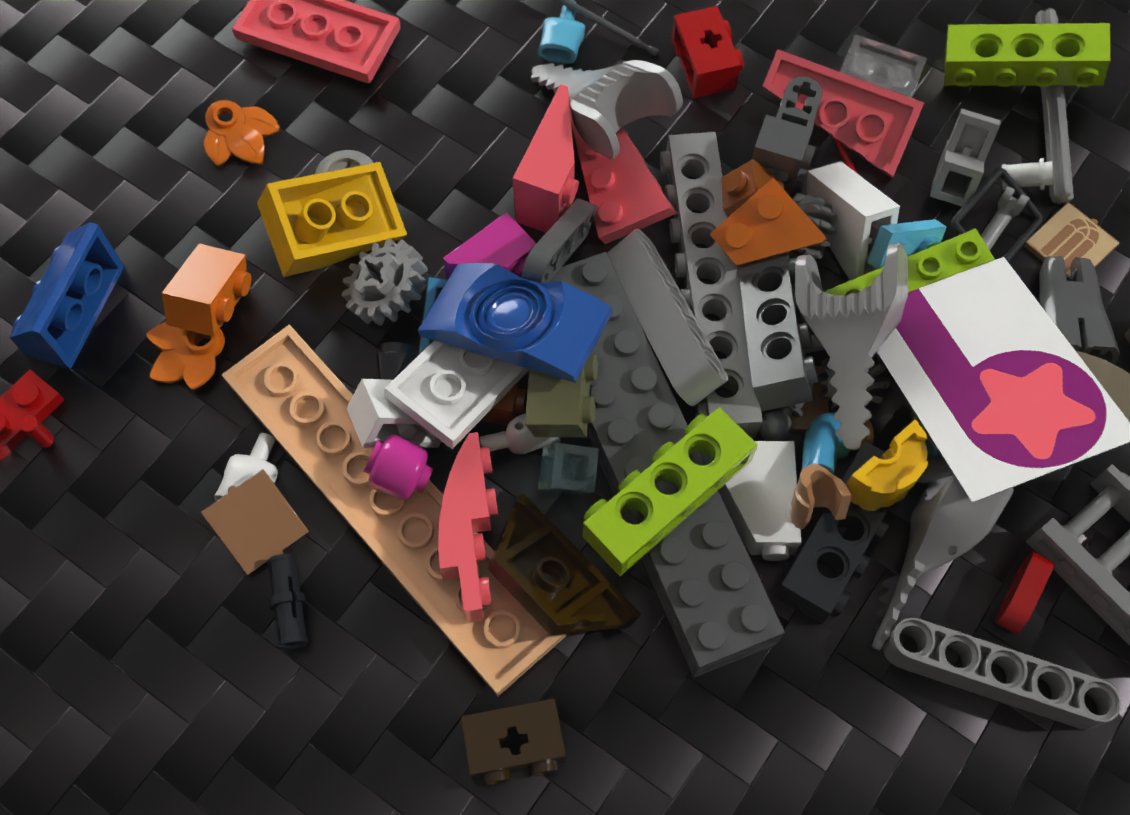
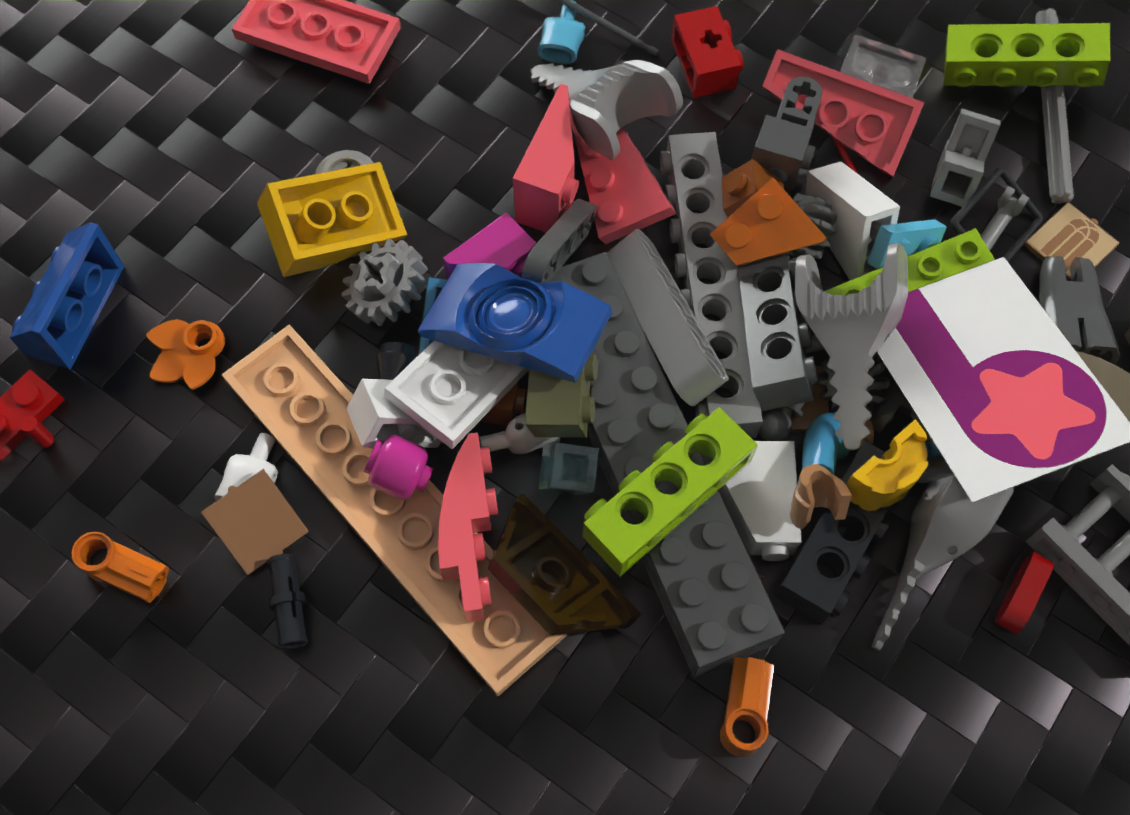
(121, 567): none -> orange piece
(206, 290): orange brick -> none
(240, 135): orange plate -> none
(490, 730): dark brown brick -> none
(747, 702): none -> orange piece
(1020, 669): light grey beam -> none
(1030, 174): white pin -> none

